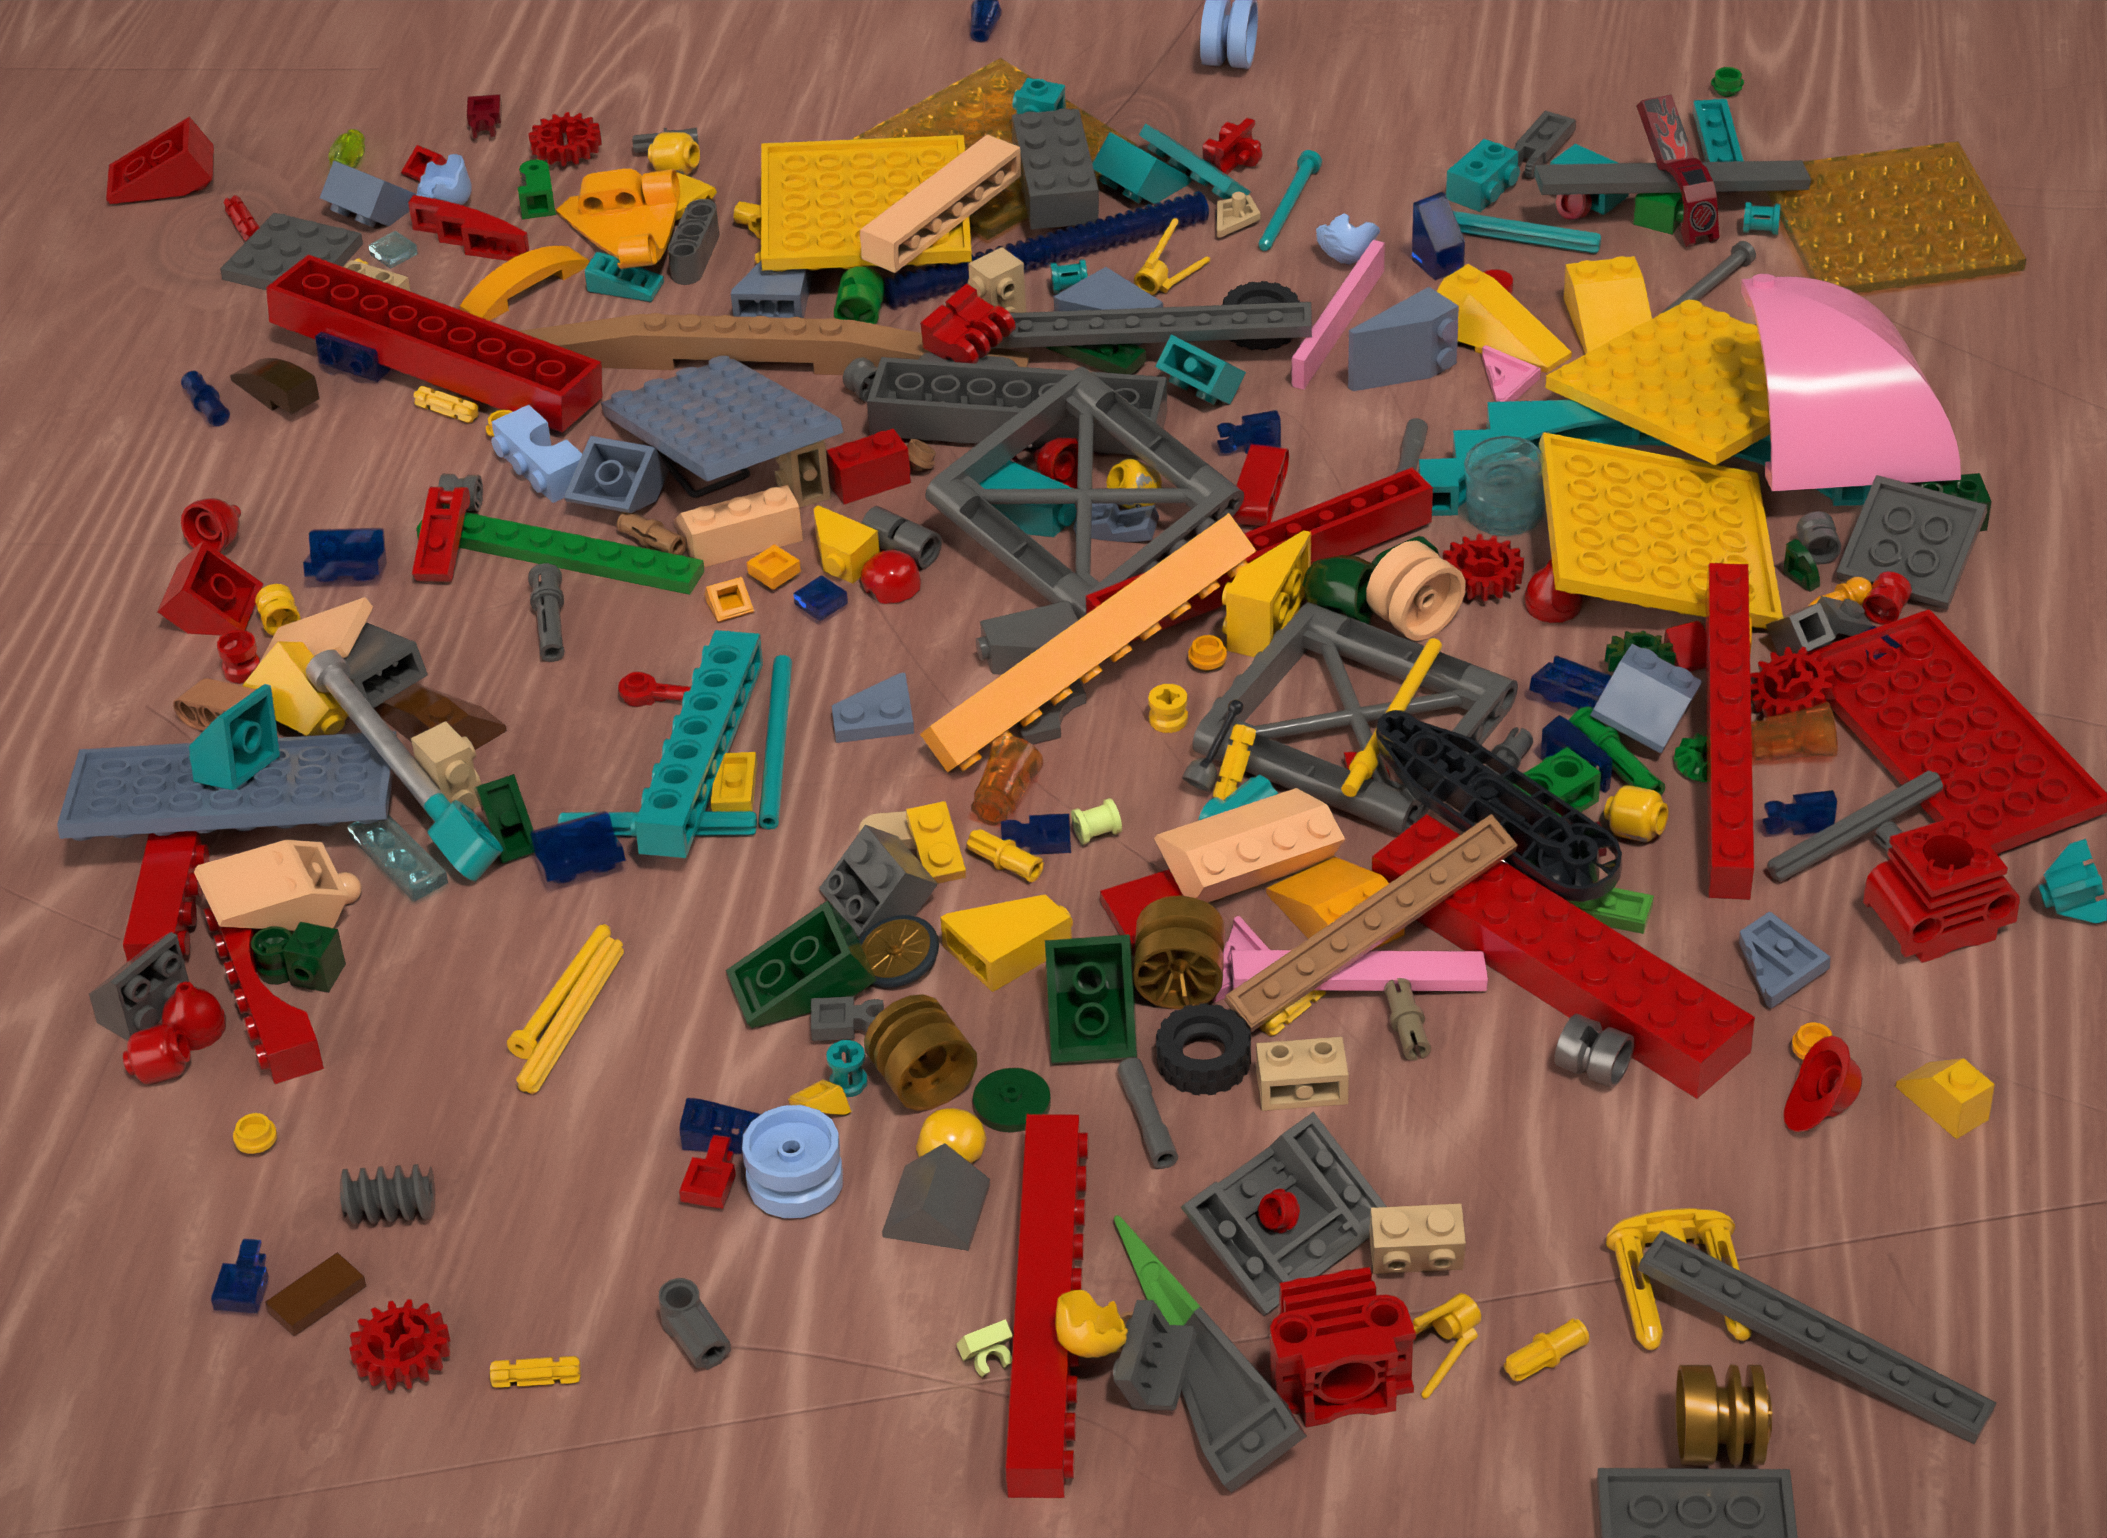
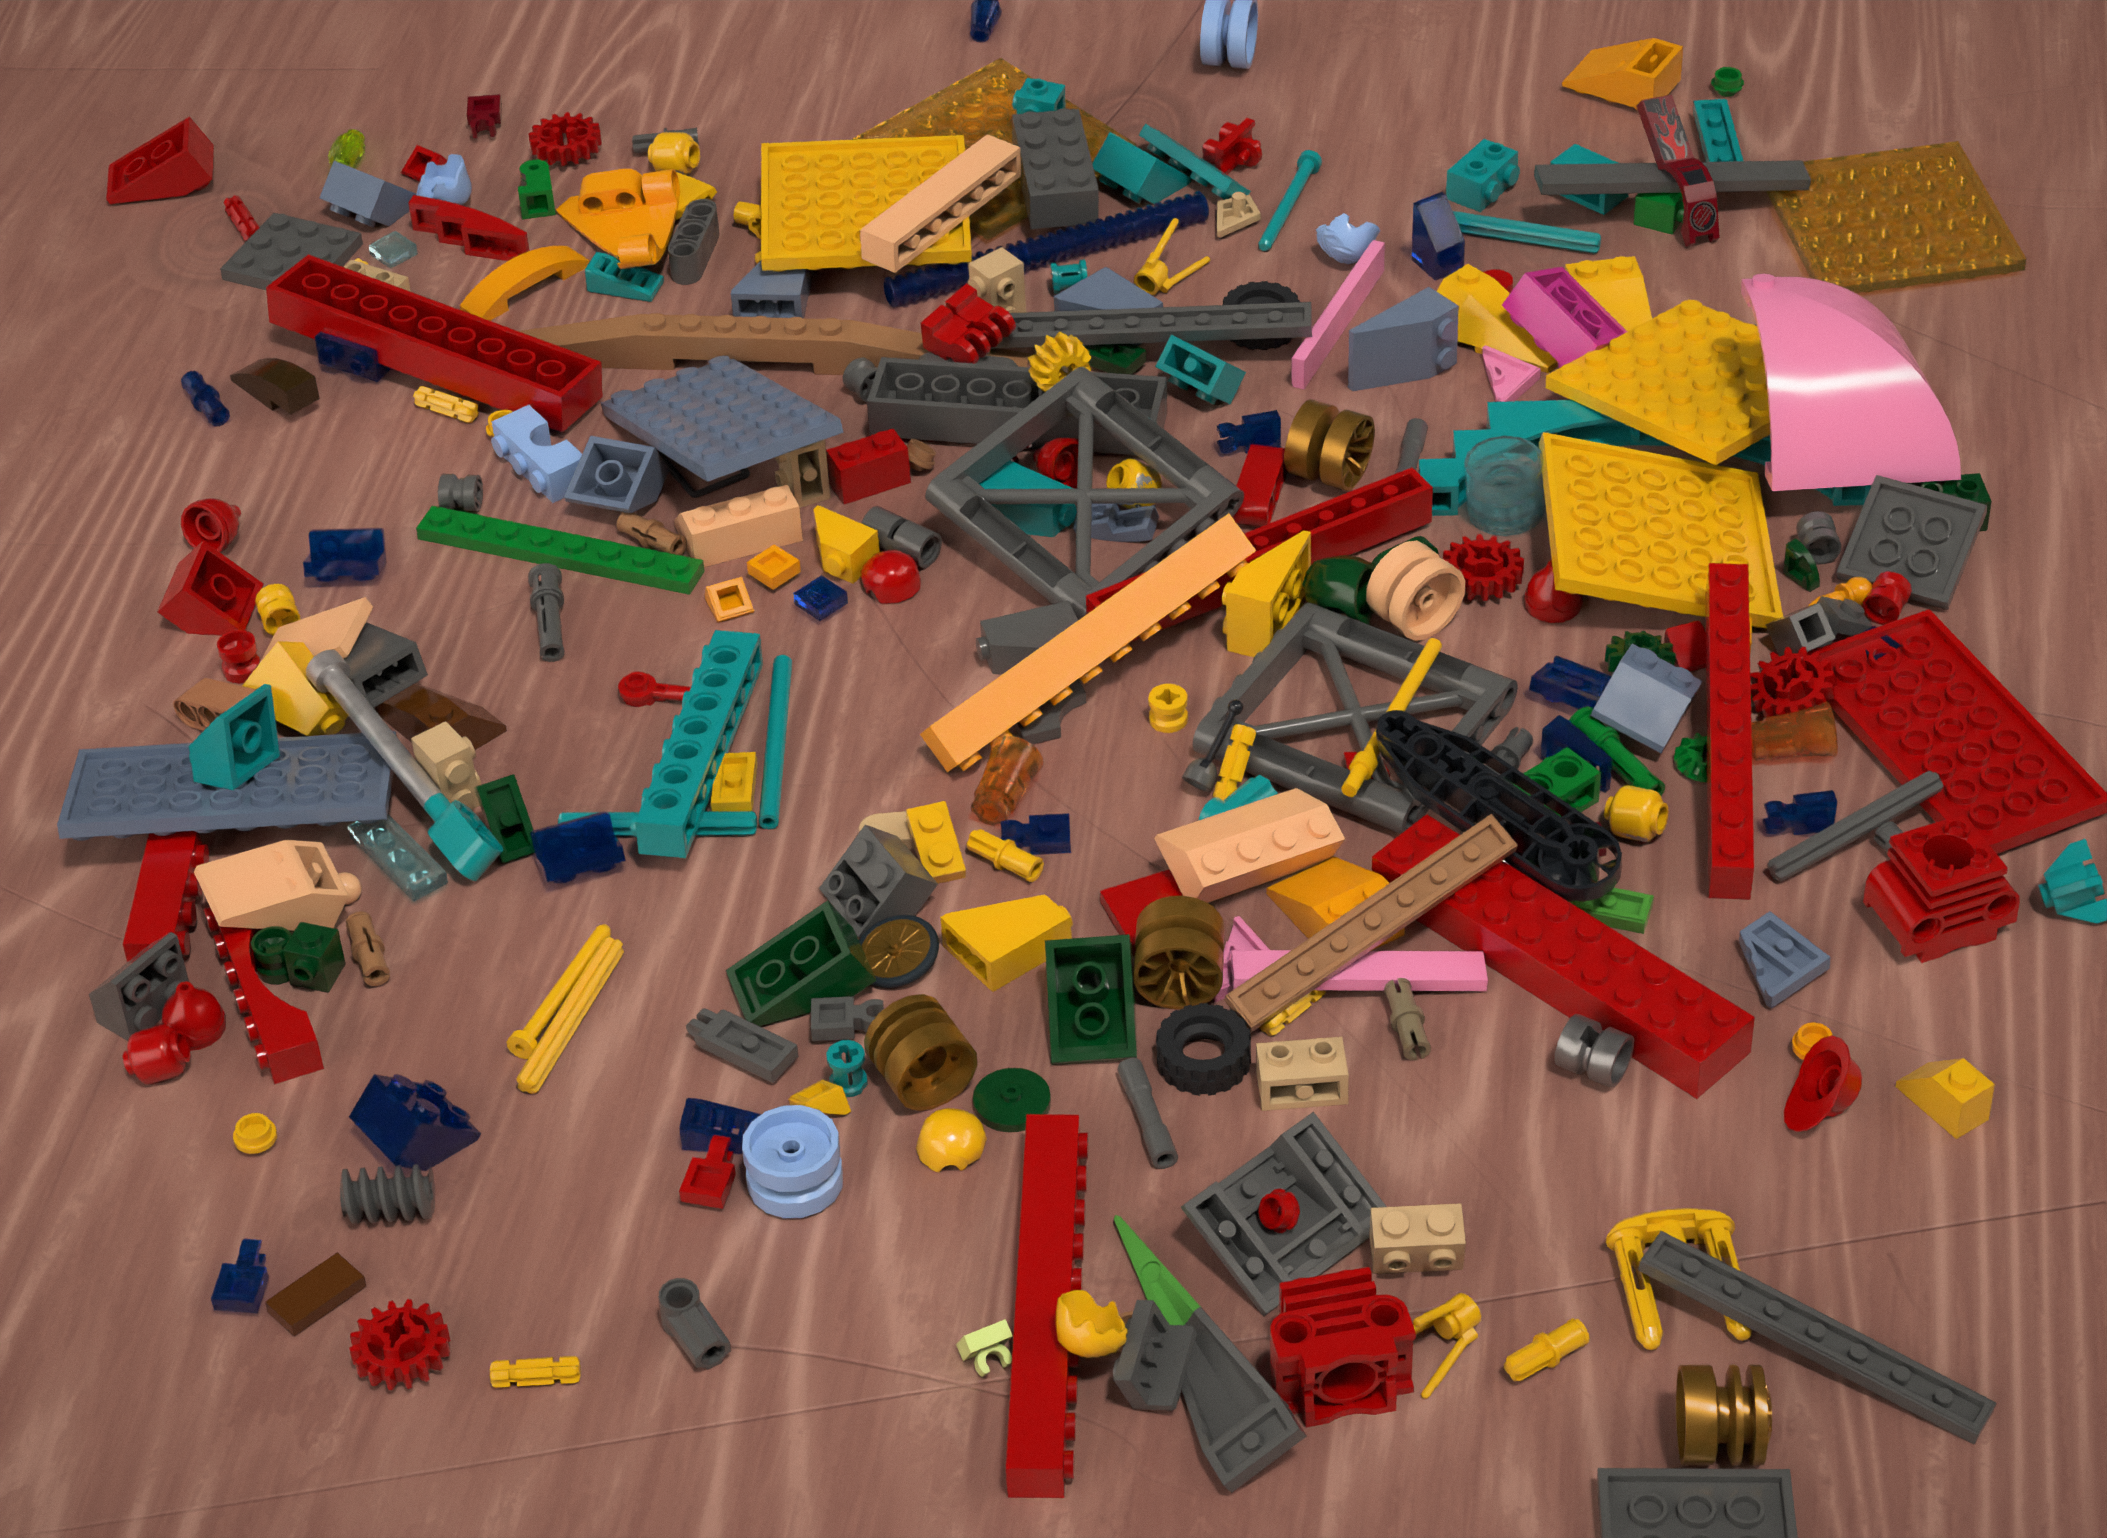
(367, 948): none -> medium nougat pin
(412, 1121): none -> clear blue slope
(440, 534): red plate -> none
(743, 1043): none -> dark grey hinge
(860, 295): green wheel -> none
(875, 712): sand blue wing -> none
(938, 1201): dark grey slope -> none
(1057, 359): none -> yellow gear
(1096, 821): yellowish green bush -> none
(1207, 652): light orange plate -> none
(1329, 444): none -> pearl gold wheel
(1543, 140): dark grey hinge -> none
(1560, 315): none -> dark pink slope
(1573, 205): red tile -> none
(1629, 71): none -> light orange slope
(1741, 254): dark grey bar -> none
(1752, 223): teal bush -> none

